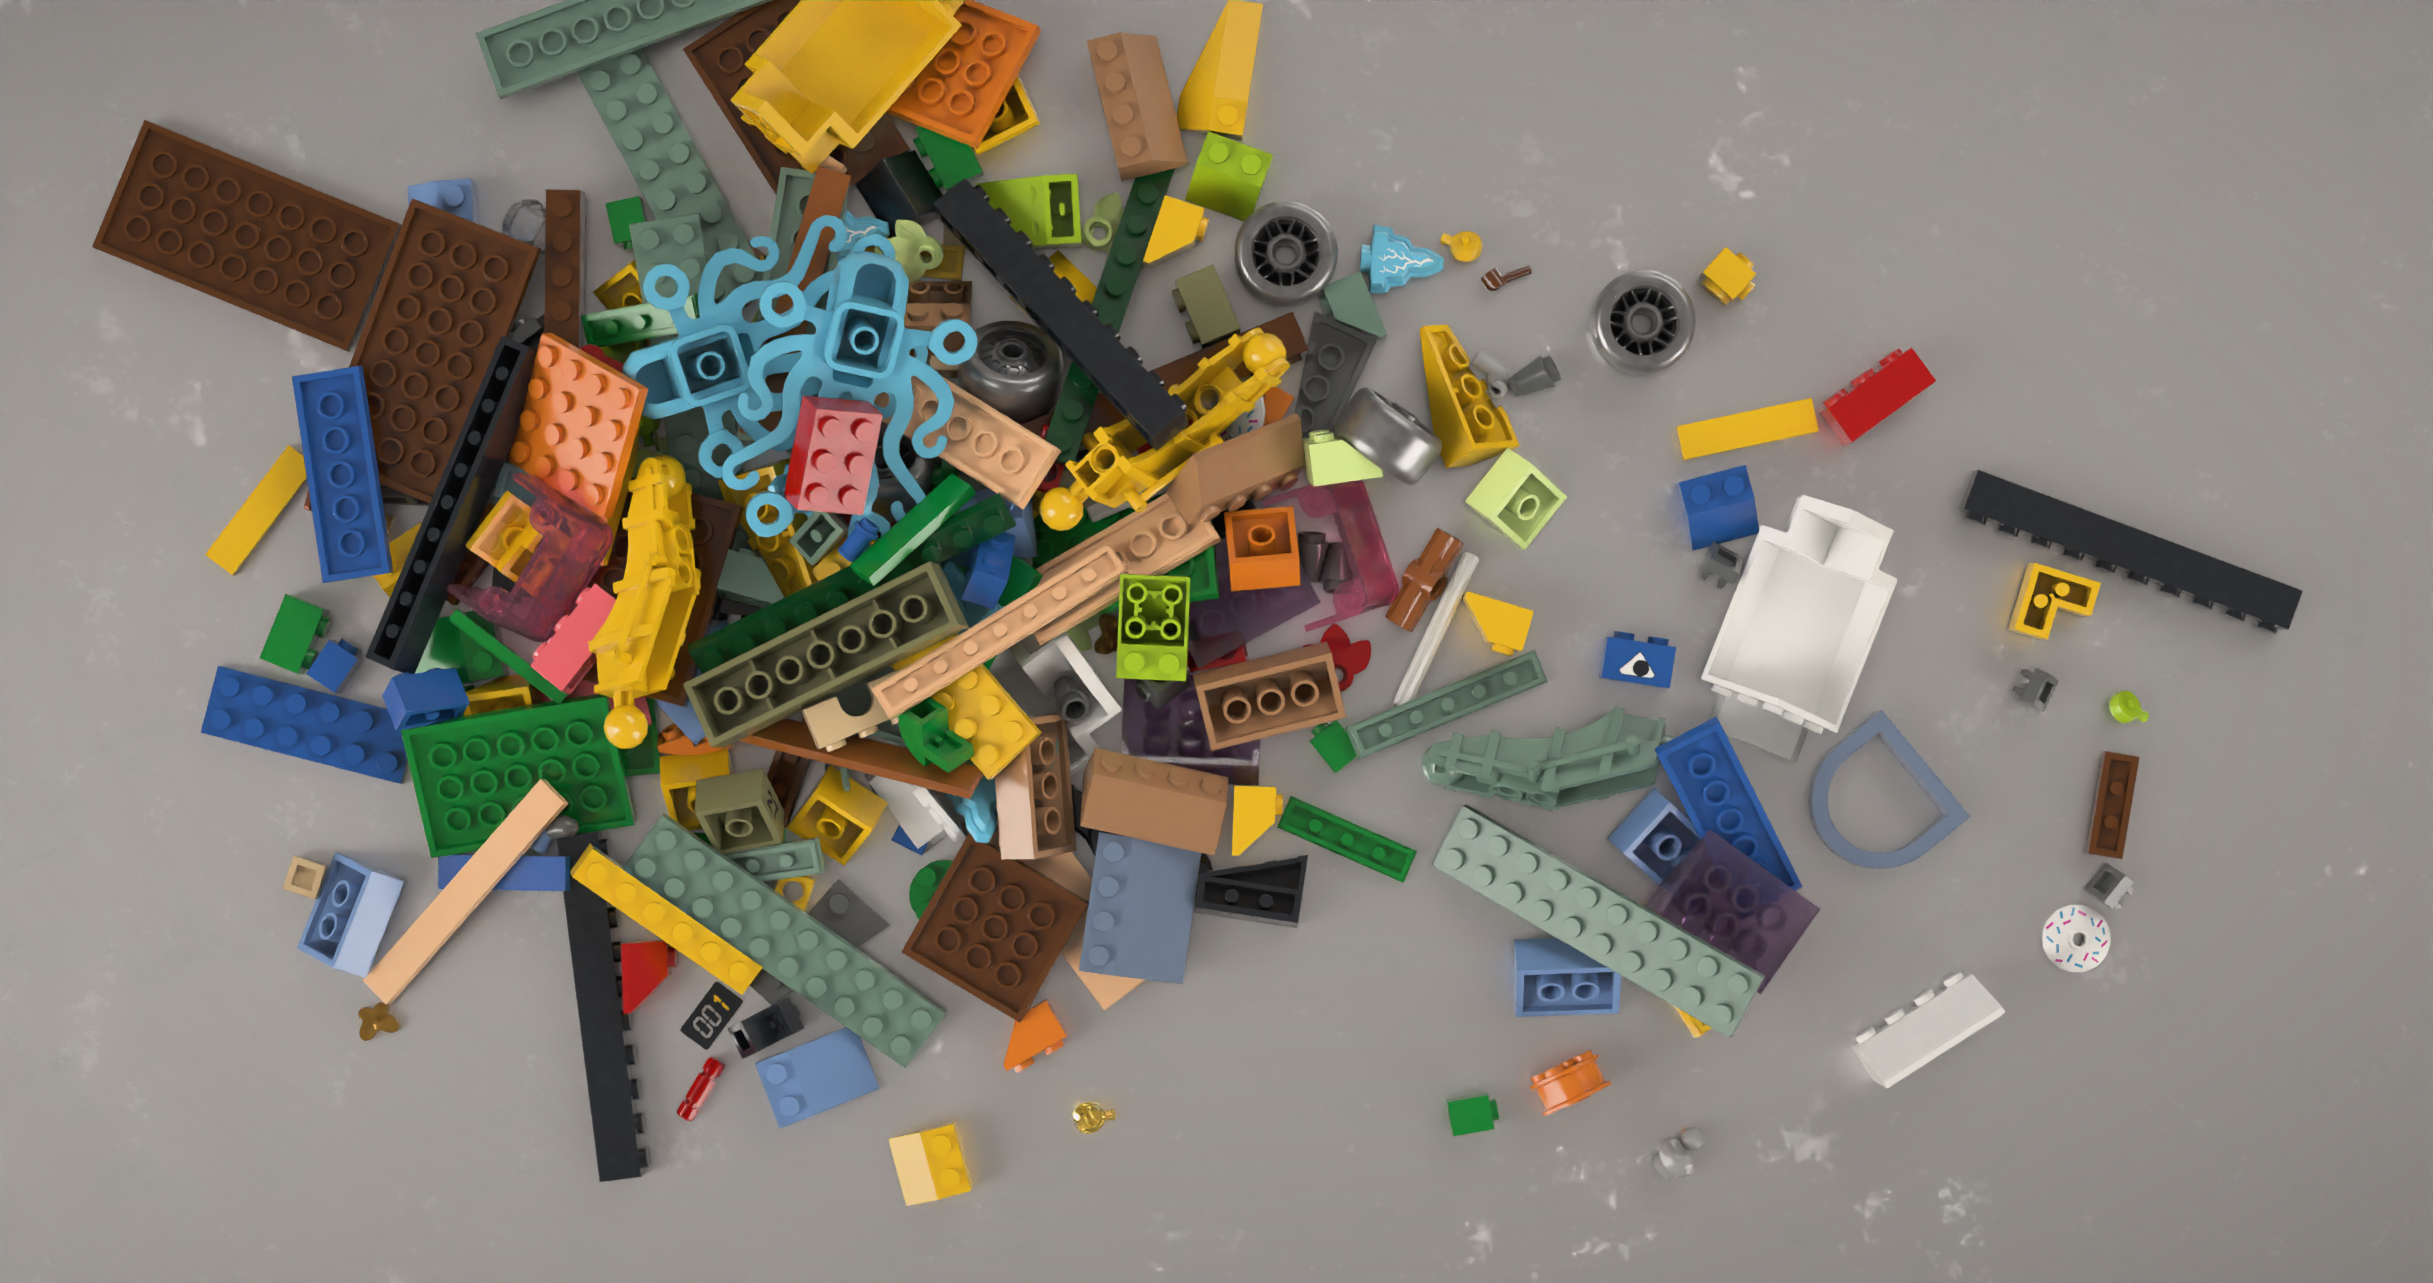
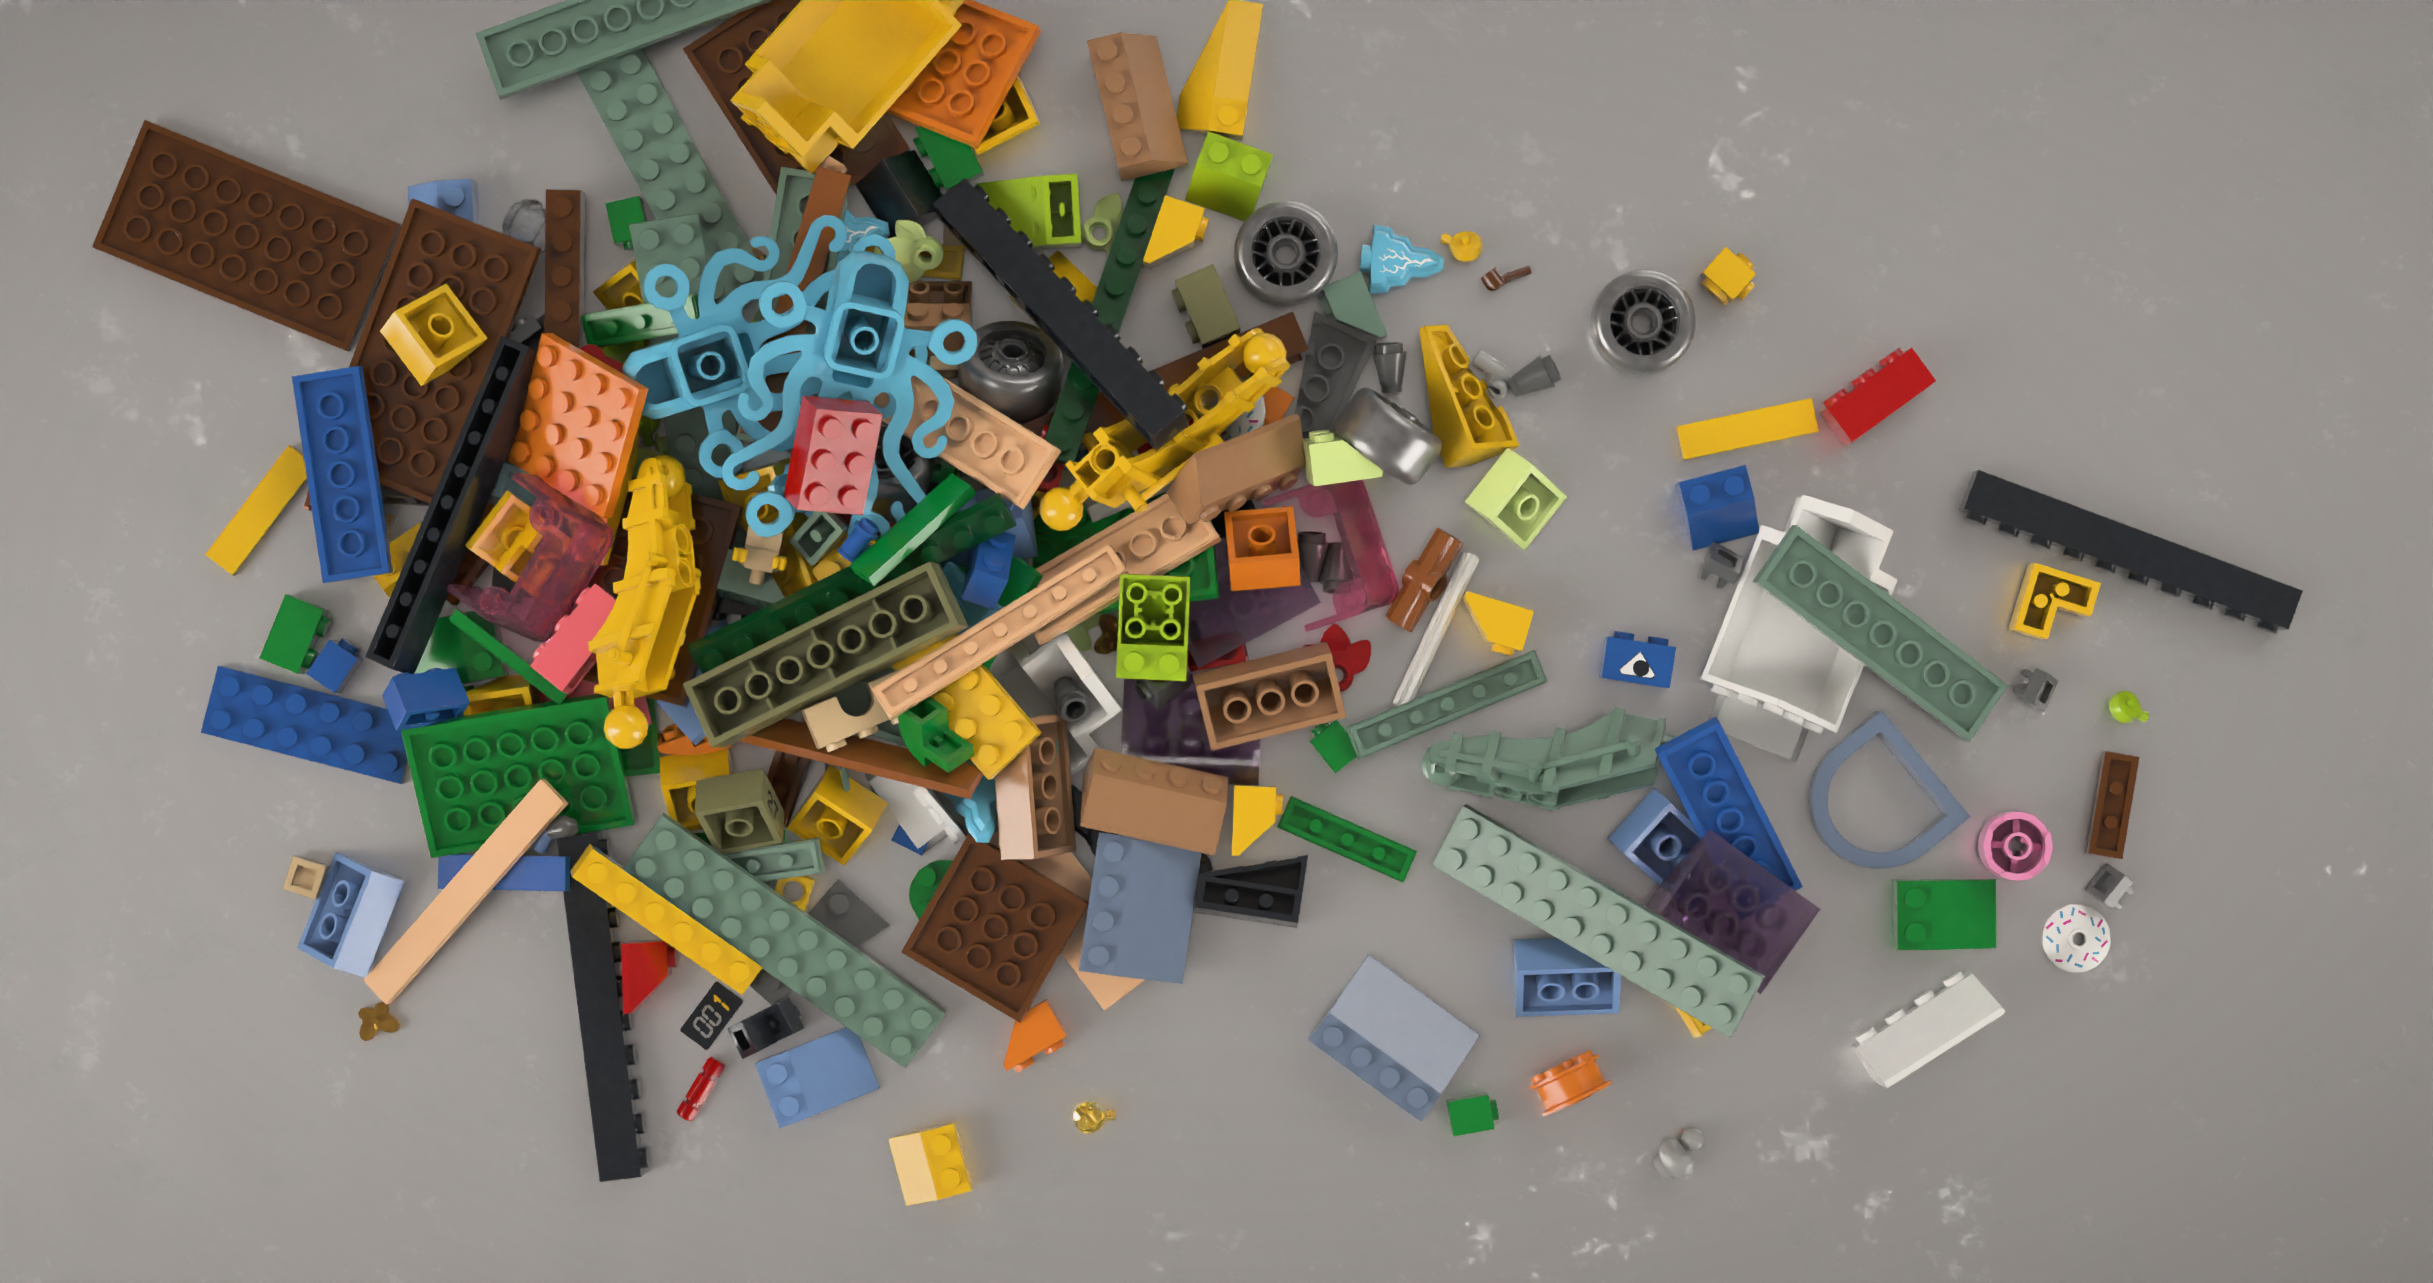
(433, 334): none -> yellow slope
(761, 555): none -> tan piece
(1390, 365): none -> dark grey cone
(1394, 1038): none -> piece
(1880, 633): none -> sand green plate
(1943, 914): none -> green slope
(2029, 831): none -> bright pink brick

